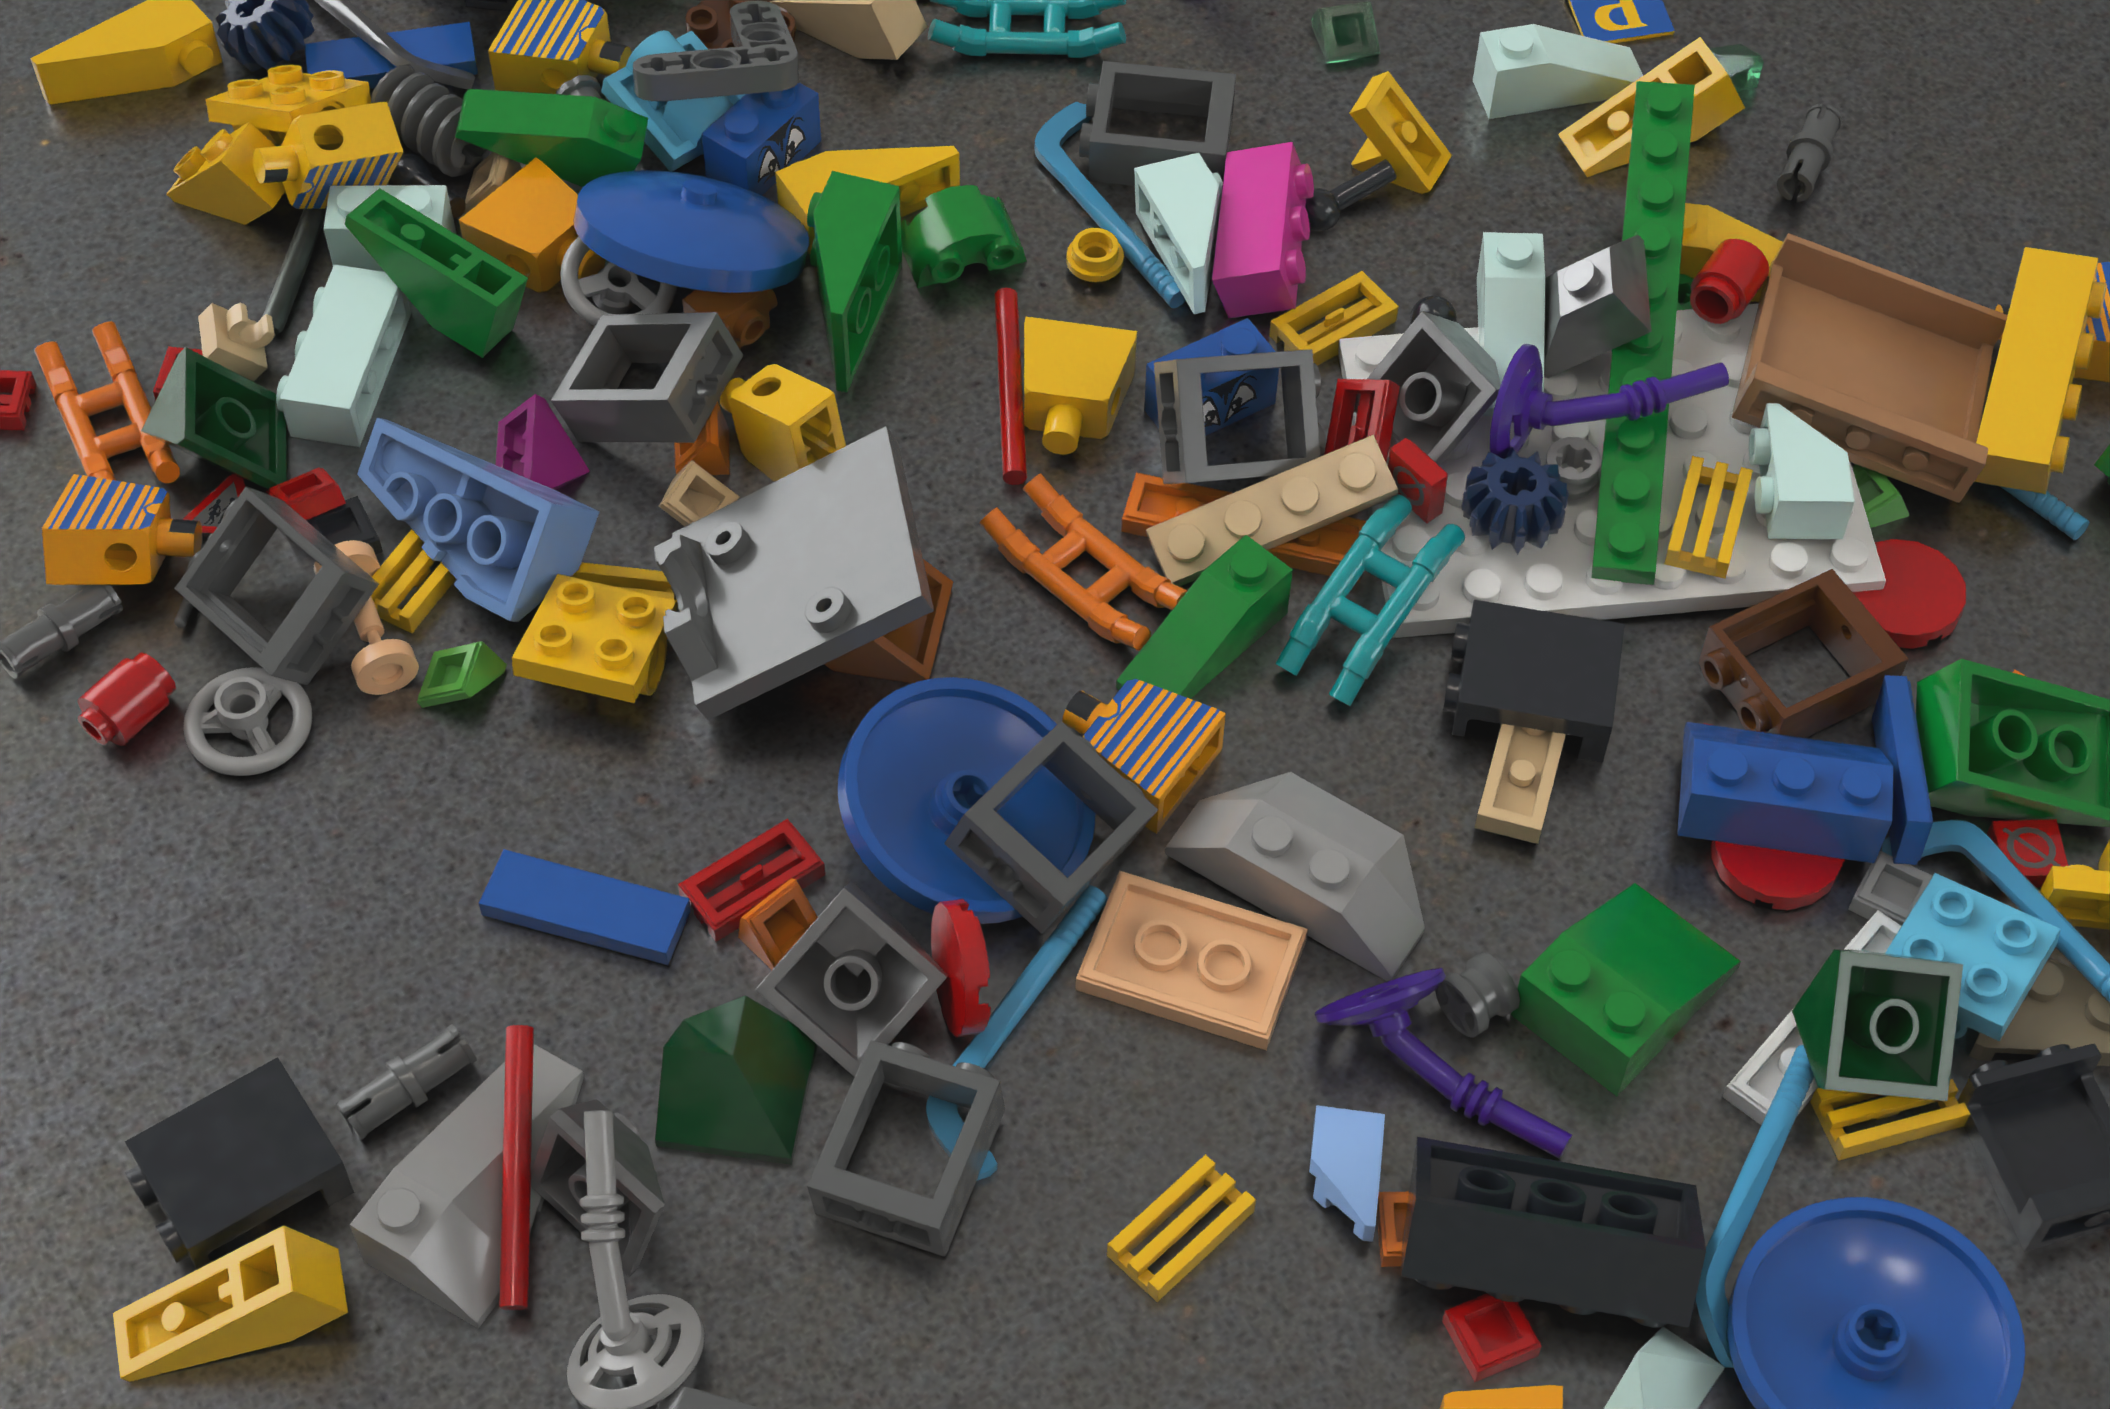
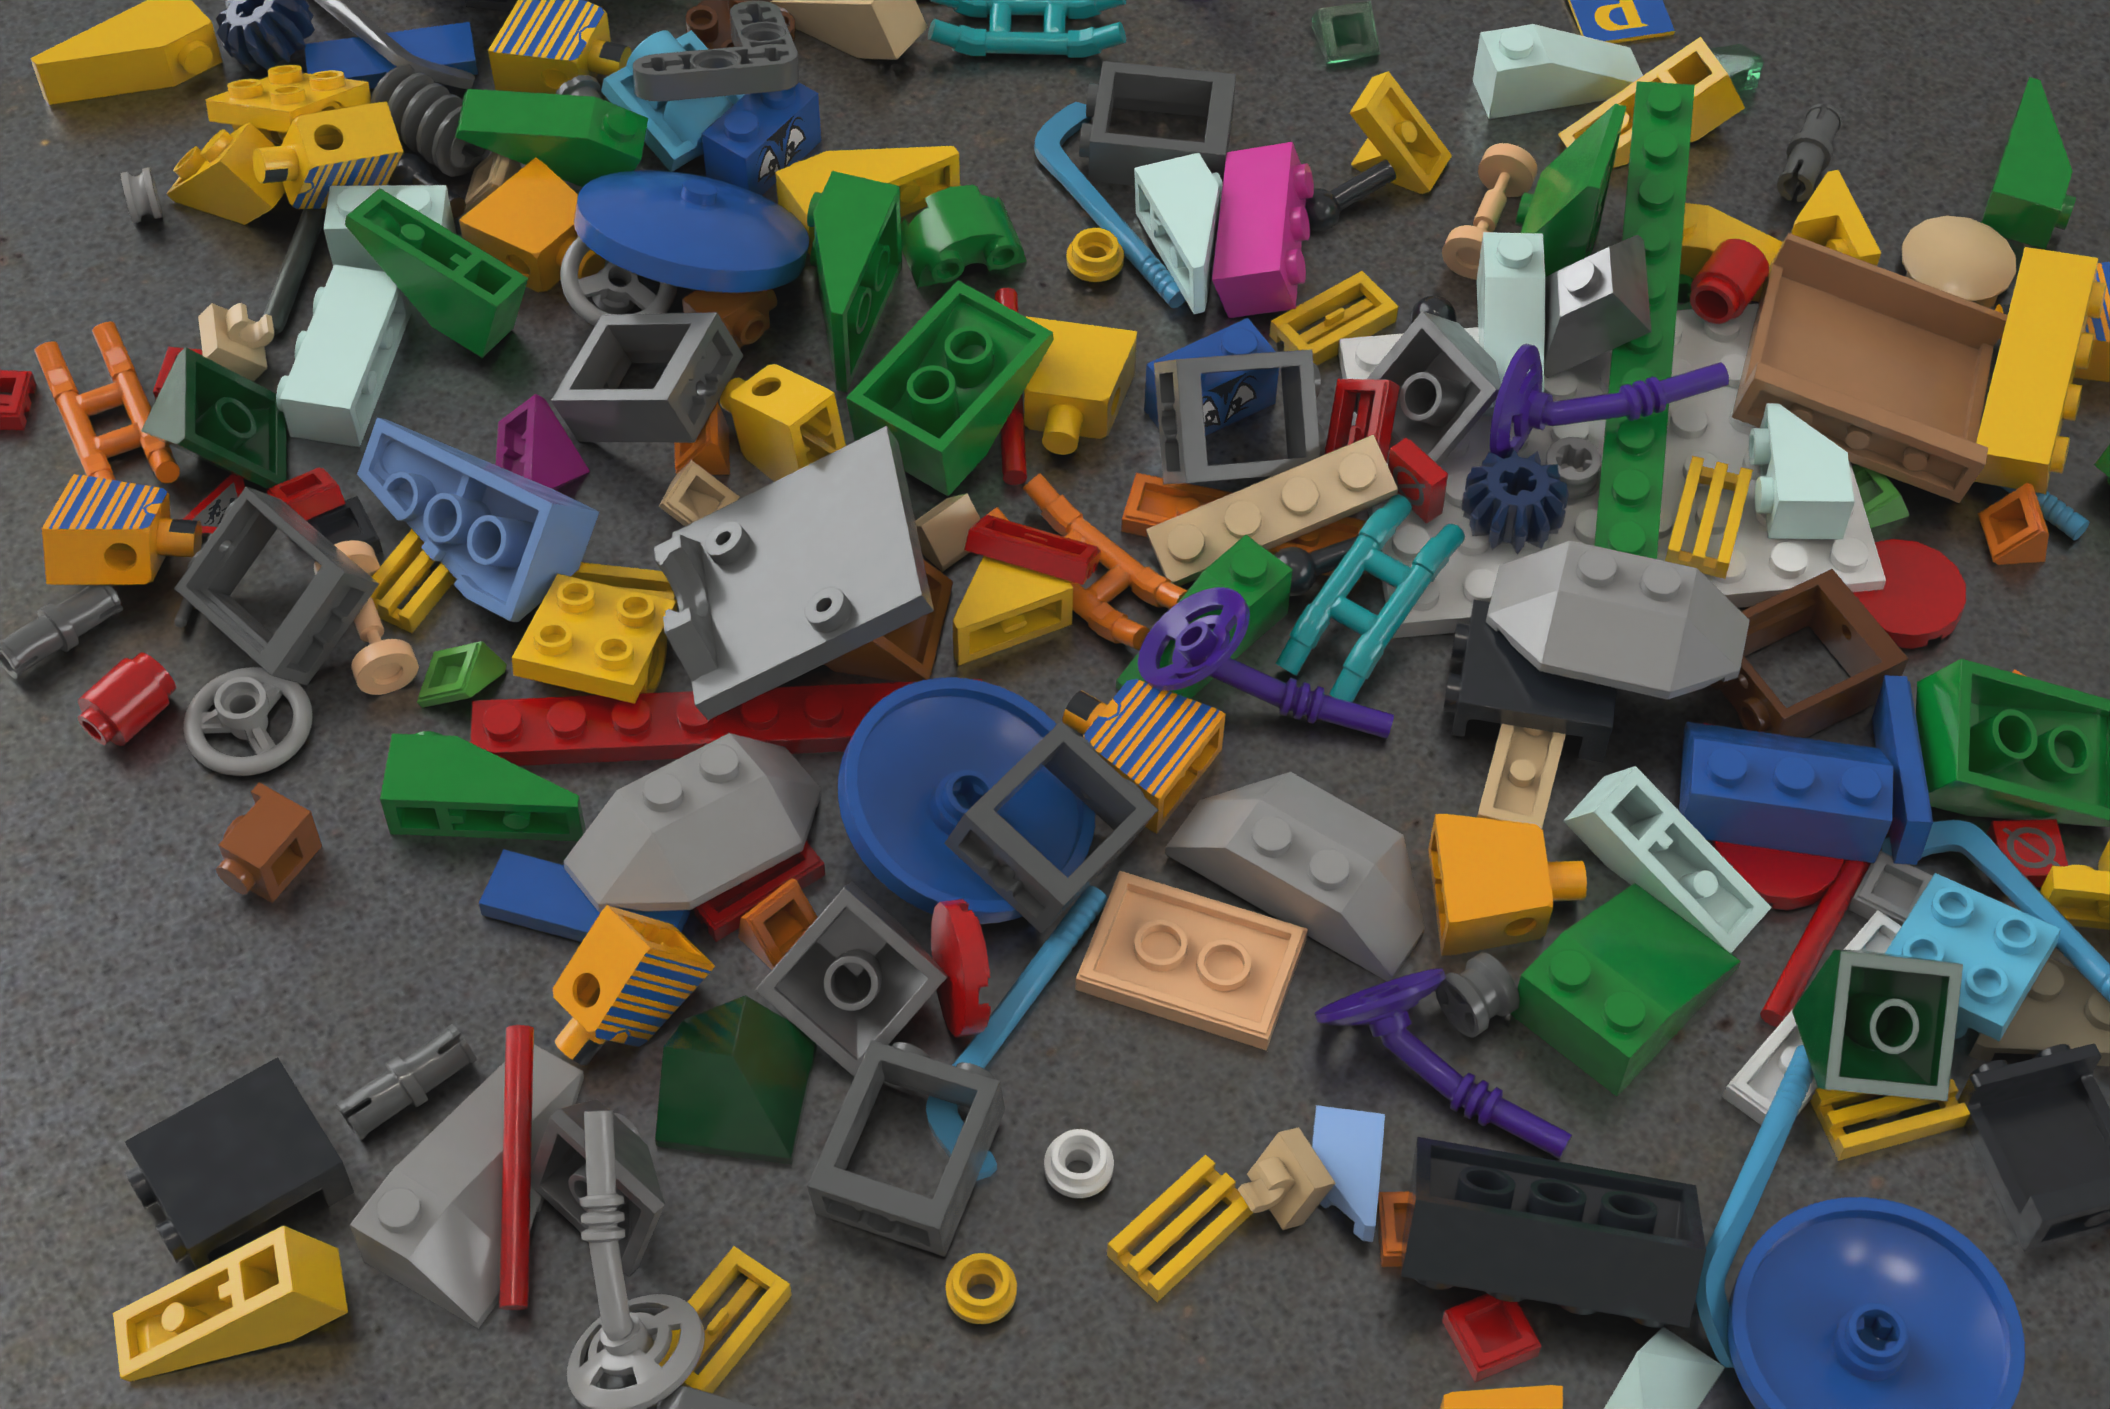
(141, 195): none -> light grey bush
(267, 845): none -> dark orange brick
(462, 790): none -> green slope
(625, 982): none -> light orange torso
(668, 724): none -> red plate
(696, 827): none -> light grey wedge
(749, 1329): none -> yellow tile
(945, 530): none -> tan slope
(950, 384): none -> green slope
(981, 1269): none -> yellow plate
(1008, 608): none -> yellow slope
(1033, 549): none -> red tile
(1082, 1146): none -> white plate
(1208, 653): none -> dark purple dish
(1287, 1180): none -> tan tile
(1312, 564): none -> black bar
(1495, 882): none -> light orange torso
(1505, 172): none -> light nougat wheel
(1573, 194): none -> green slope
(1618, 620): none -> light grey wedge
(1663, 853): none -> light aqua slope
(1813, 942): none -> red bar
(1836, 221): none -> yellow slope
(1960, 258): none -> tan dish
(2016, 528): none -> orange slope
(2032, 175): none -> green slope

